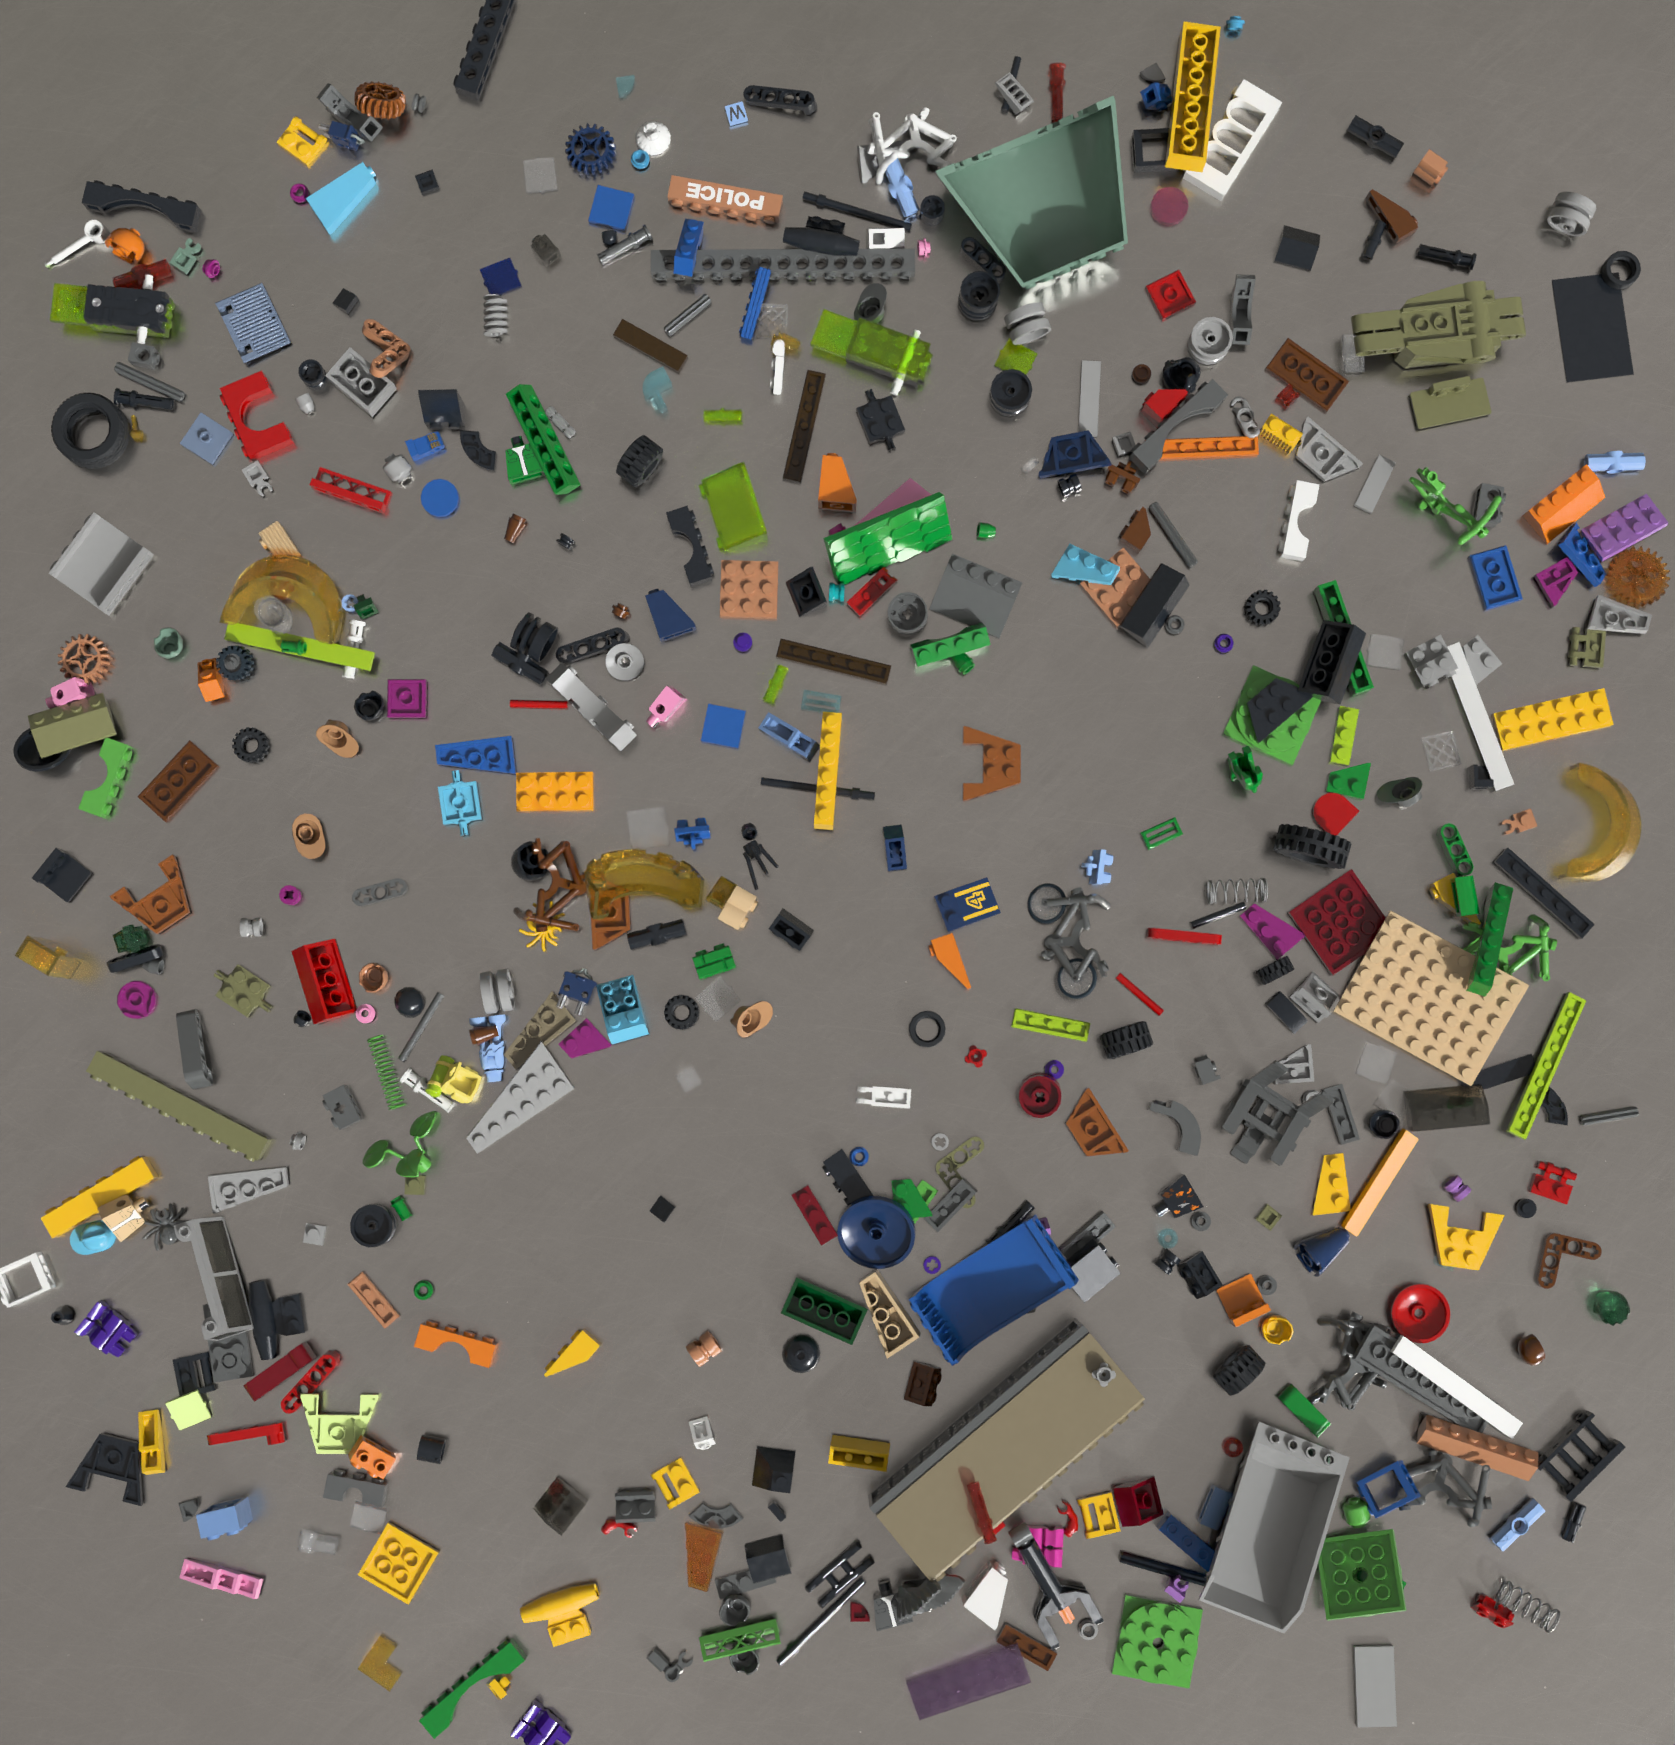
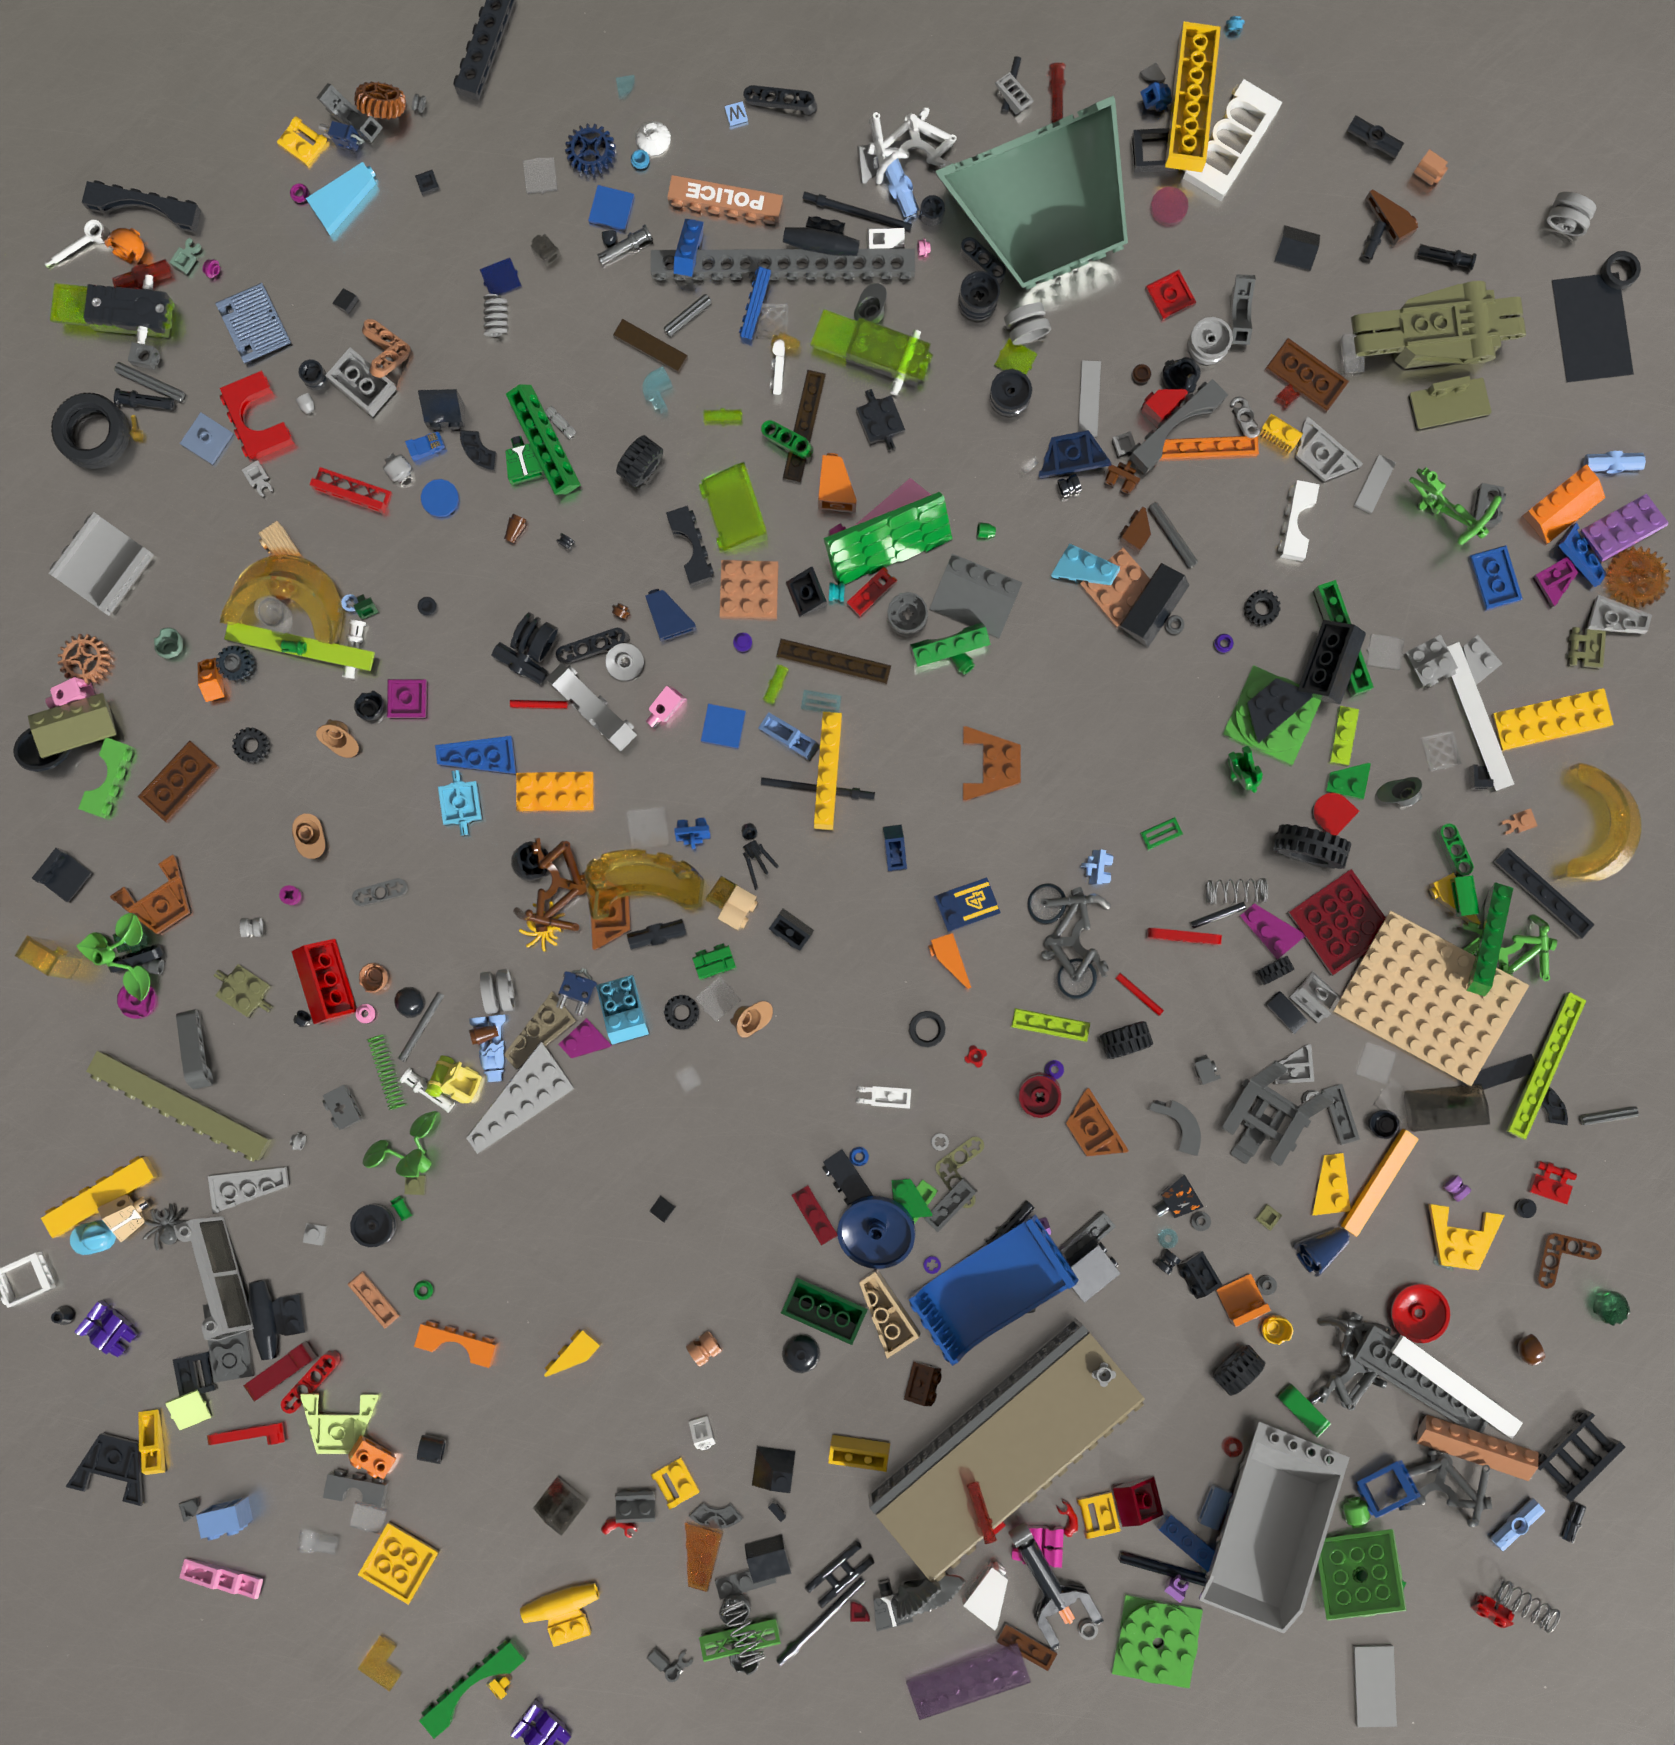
(95, 949): none -> bright green plant
(427, 606): none -> black tile
(756, 1658): none -> light grey piece
(781, 433): none -> green beam

